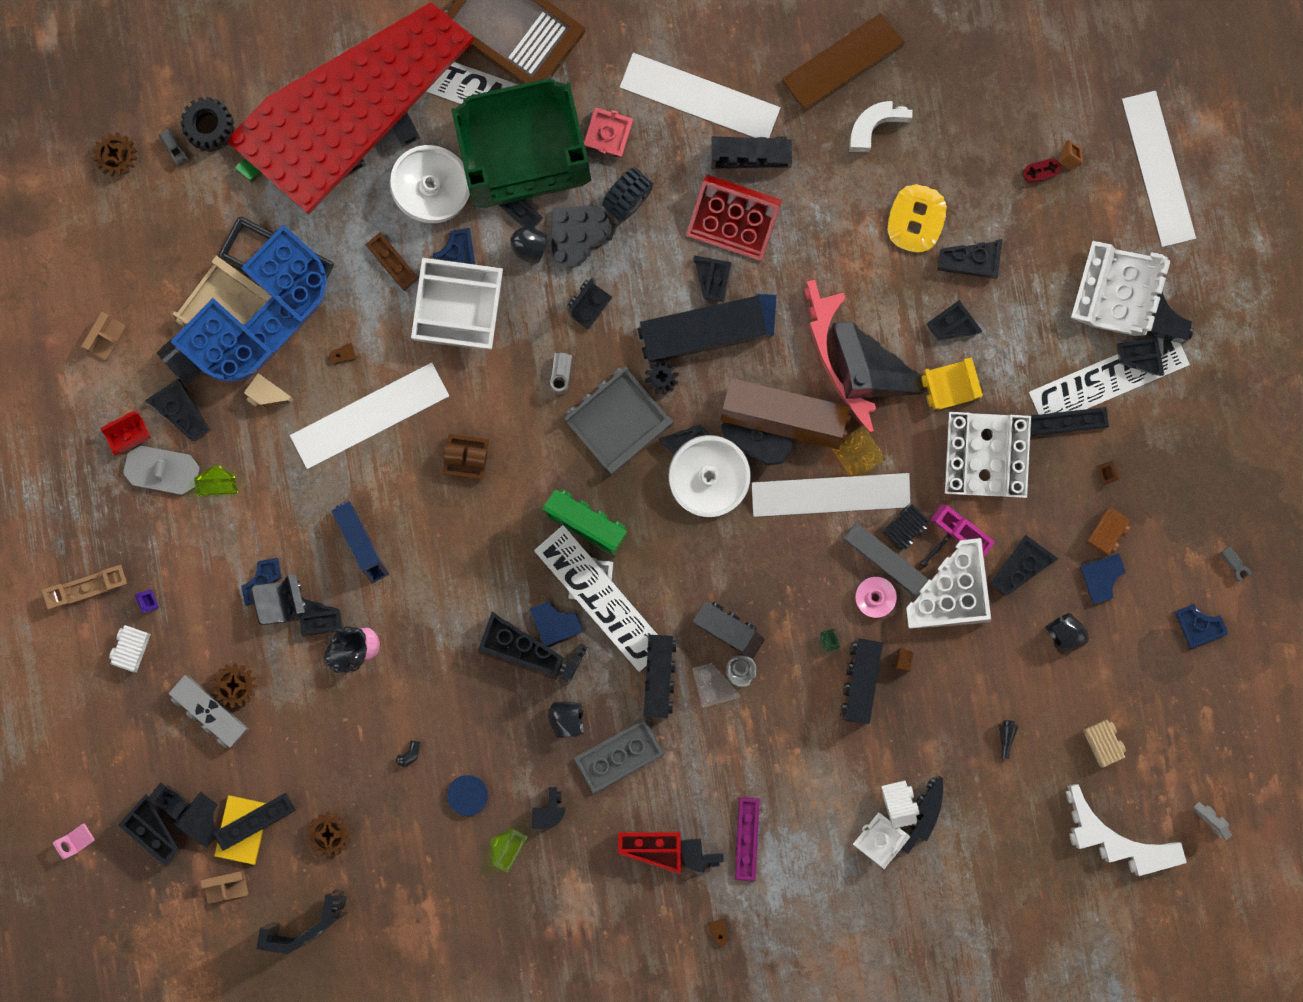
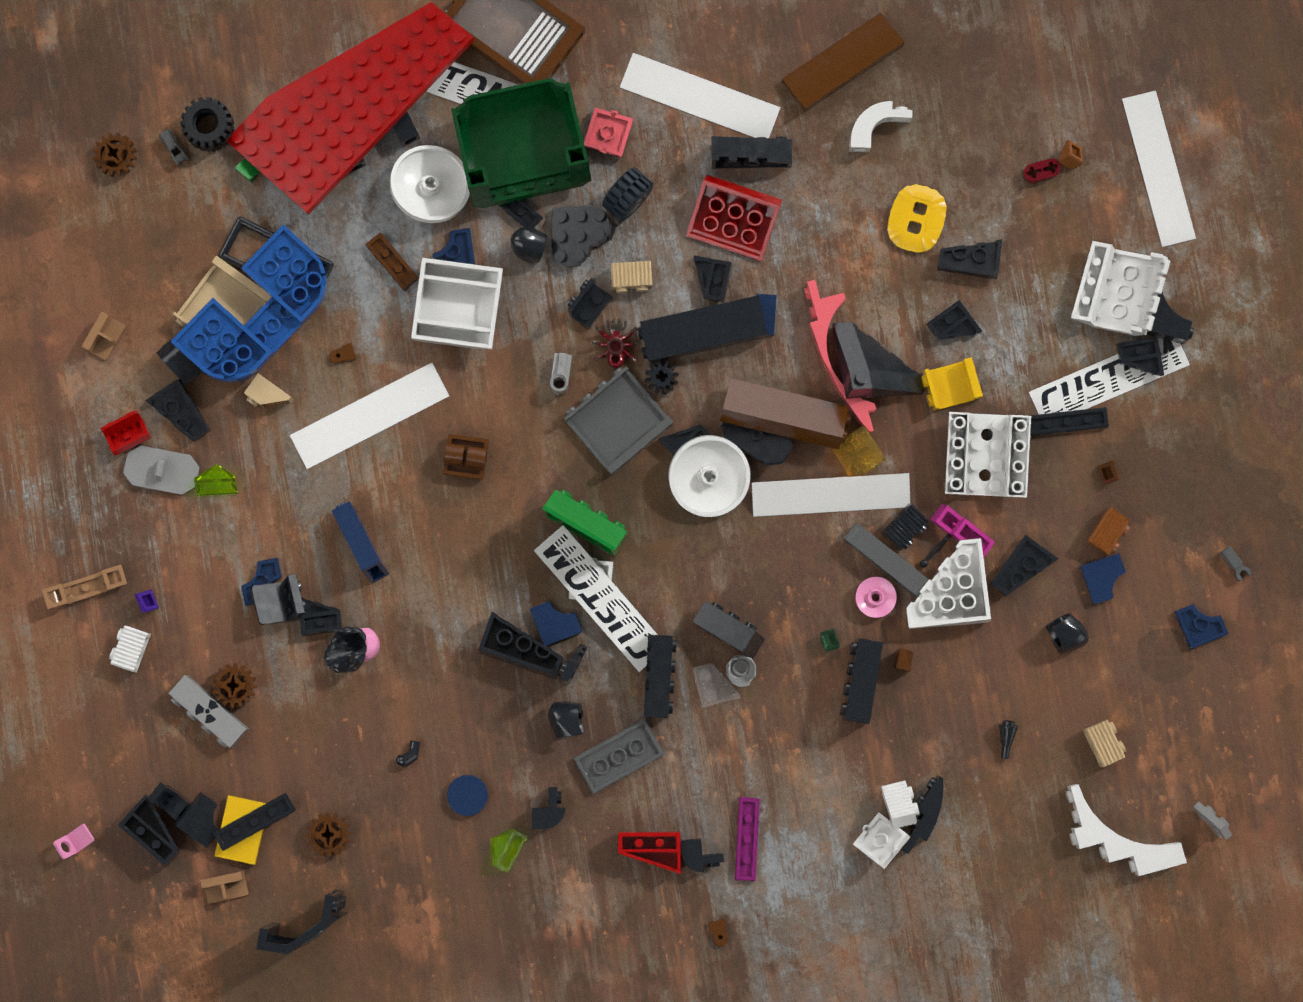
(615, 345): none -> animal
(631, 276): none -> tan brick

